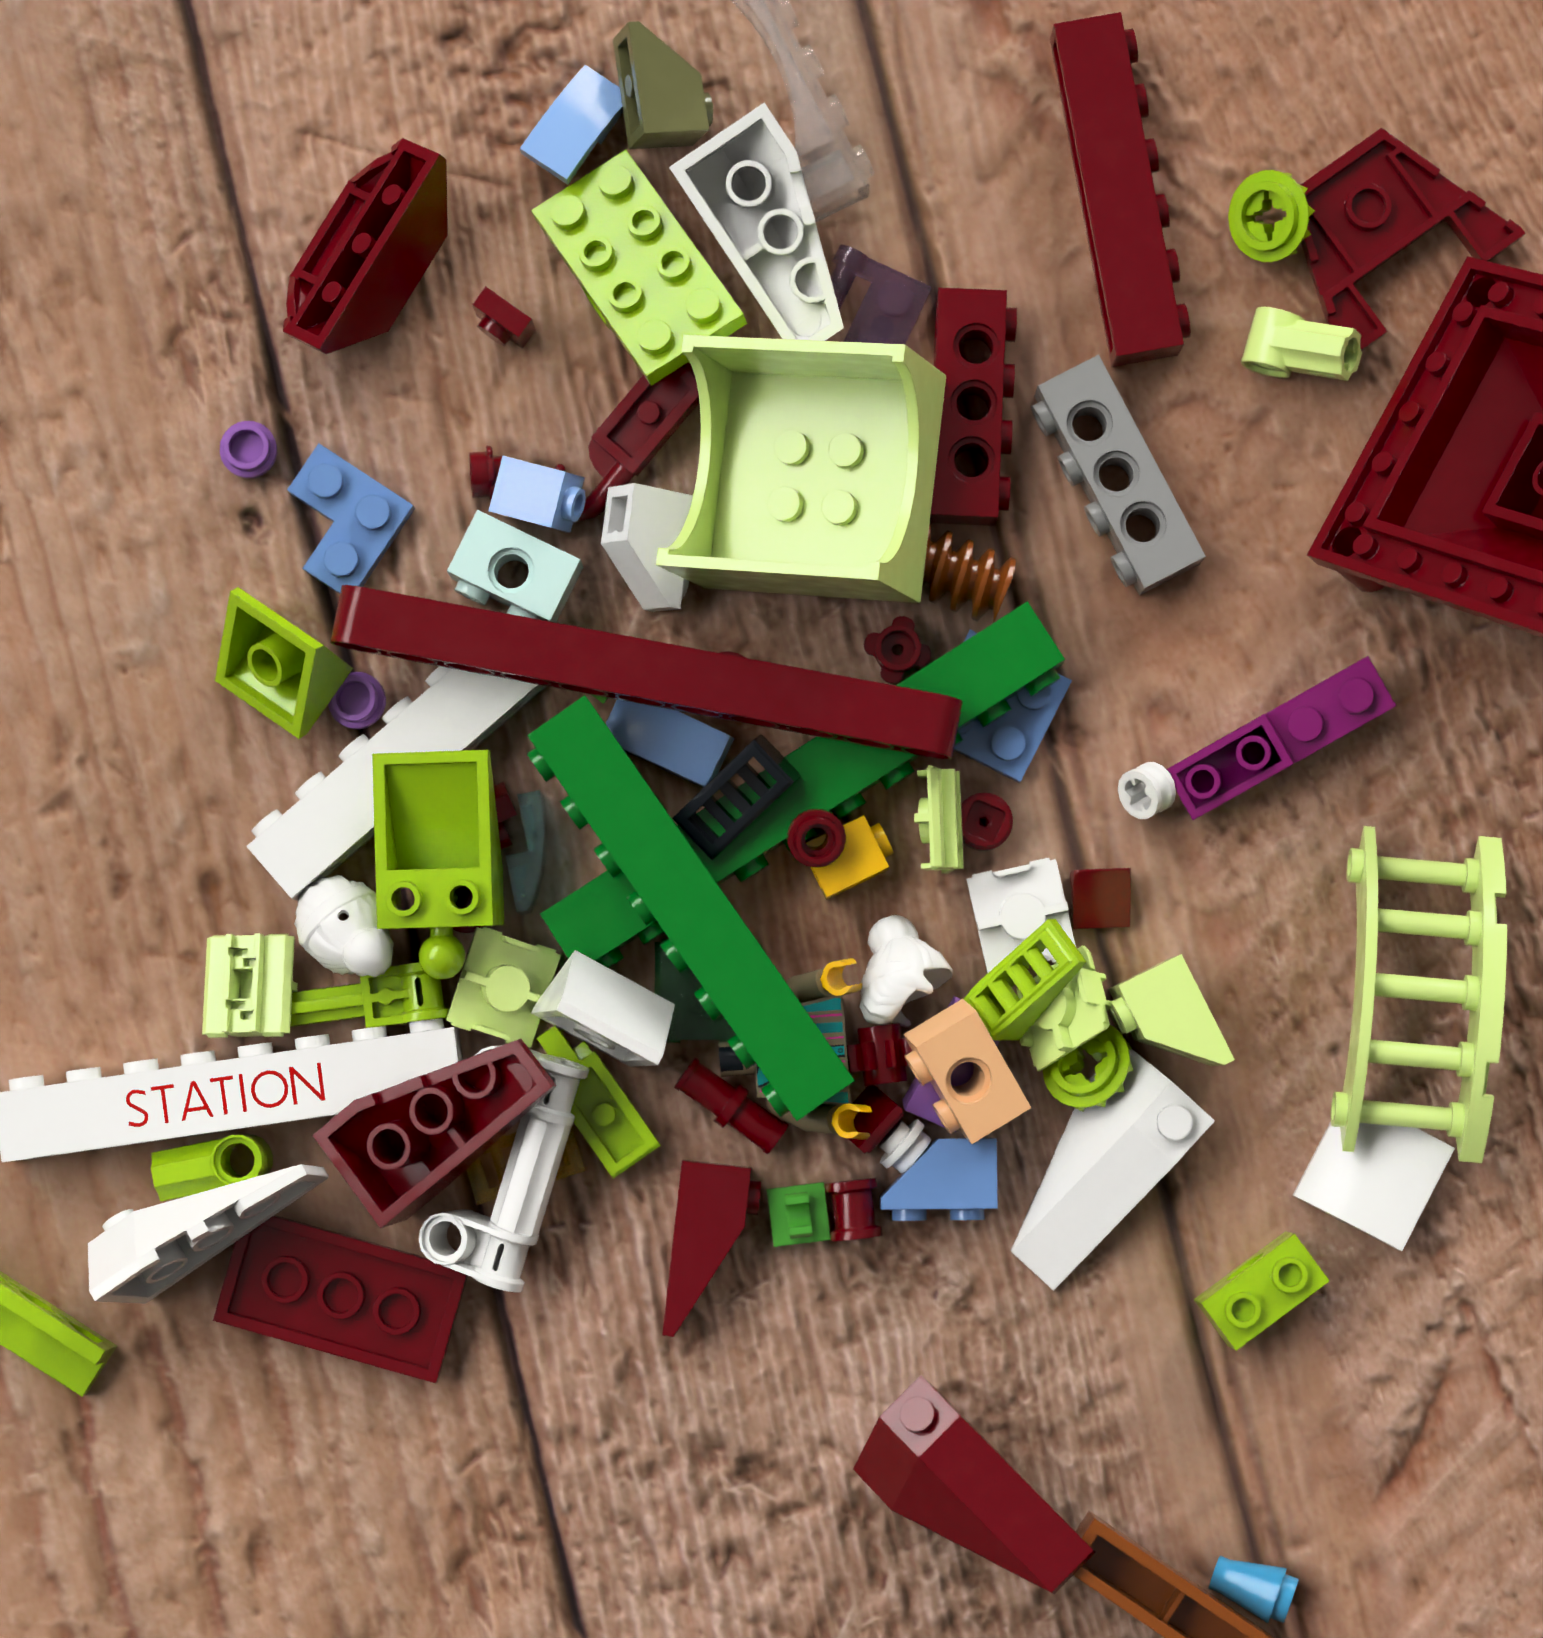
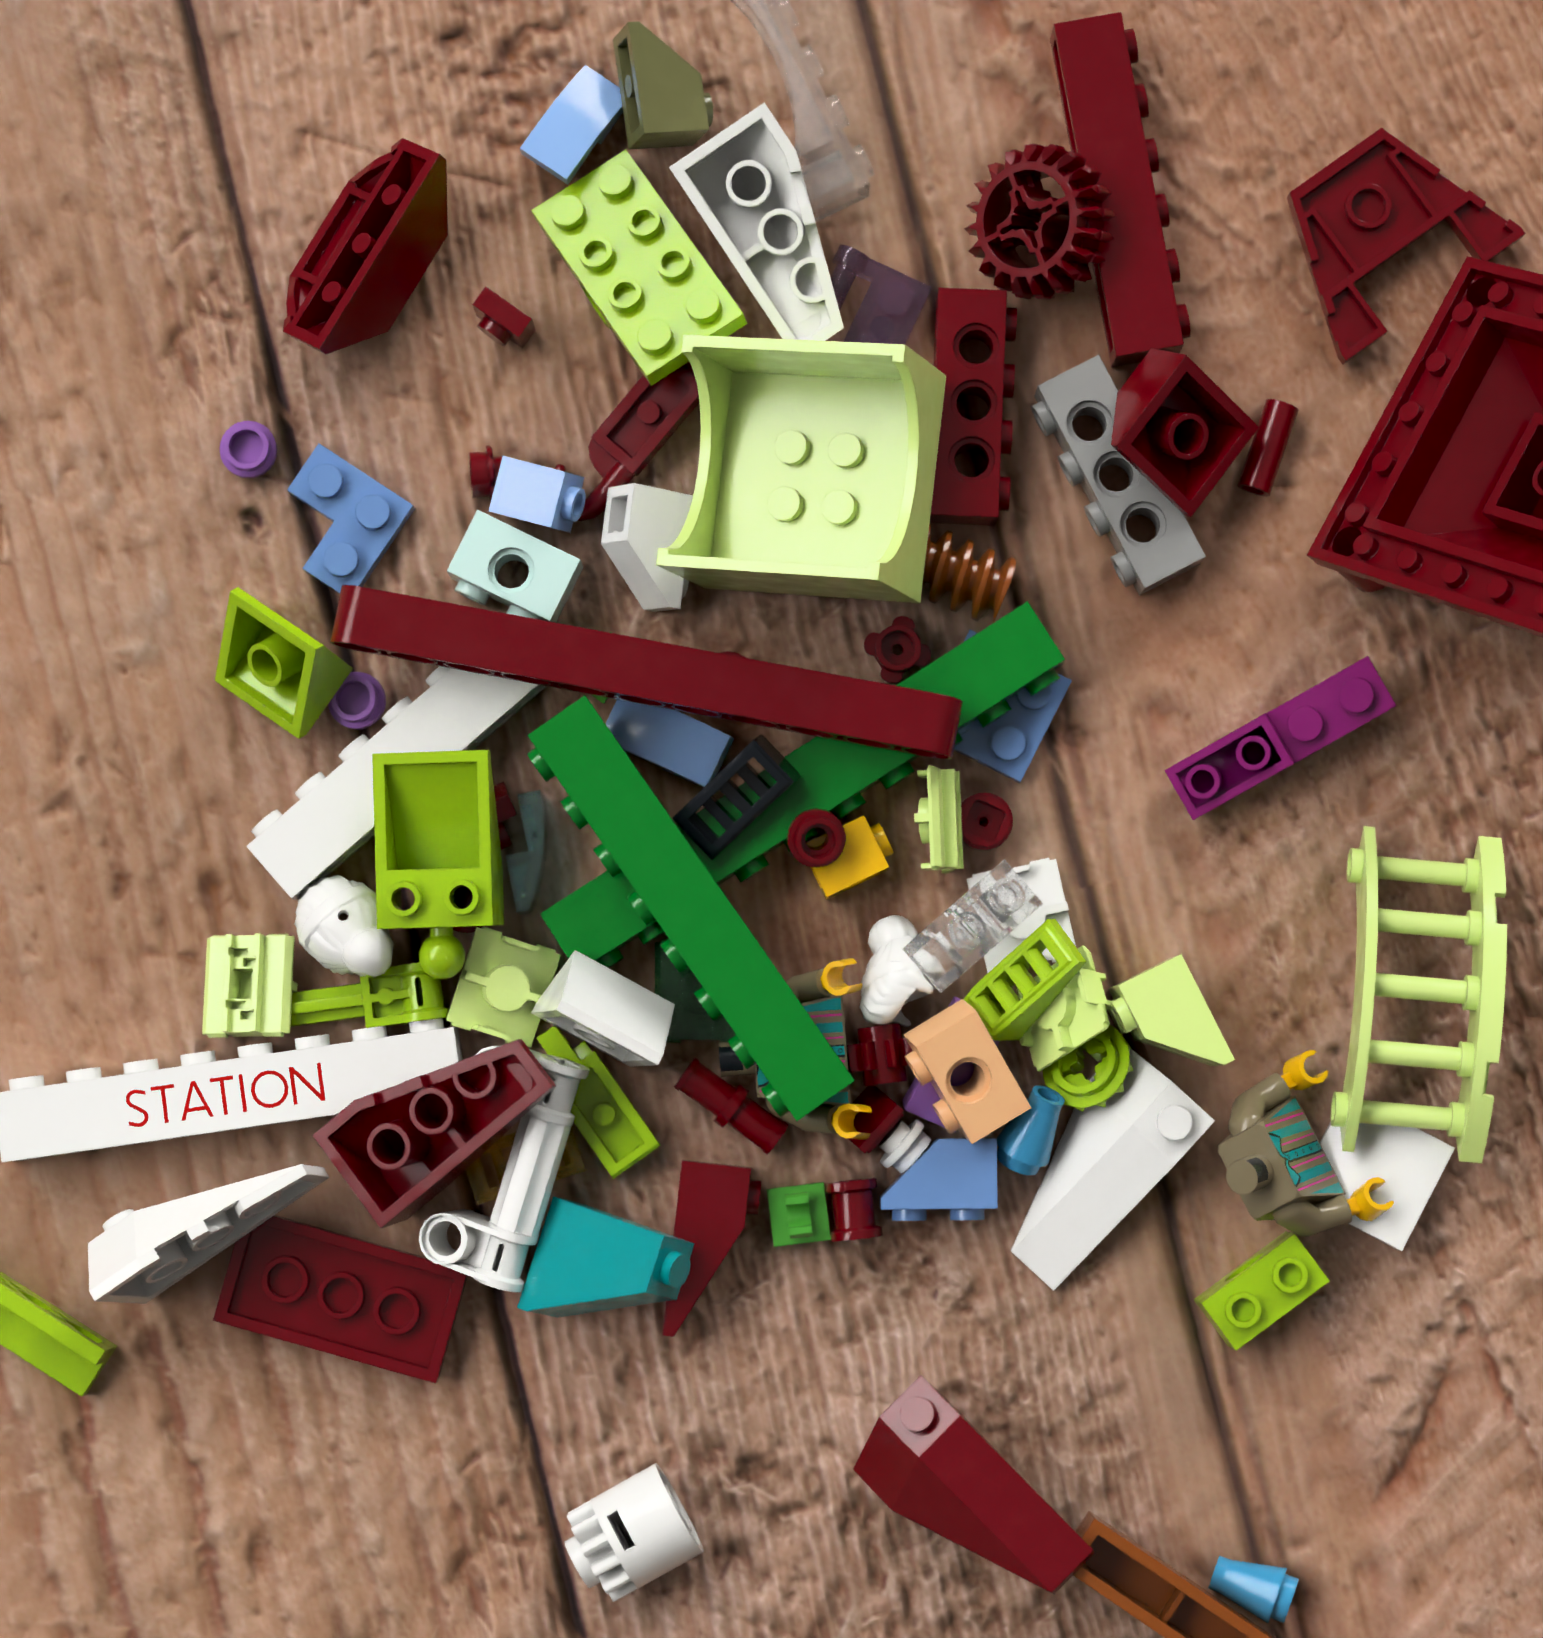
(205, 1166): lime piece -> none
(601, 1263): none -> teal slope
(631, 1534): none -> white gear
(972, 926): none -> clear brick
(1029, 1138): none -> dark azure cone
(1068, 226): none -> dark red gear
(1101, 898): dark red slope -> none
(1146, 790): white bush -> none
(1178, 428): none -> dark red slope
(1257, 196): lime gear -> none
(1267, 447): none -> dark red axle
(1280, 1162): none -> dark tan torso
(1287, 343): yellowish green piece -> none

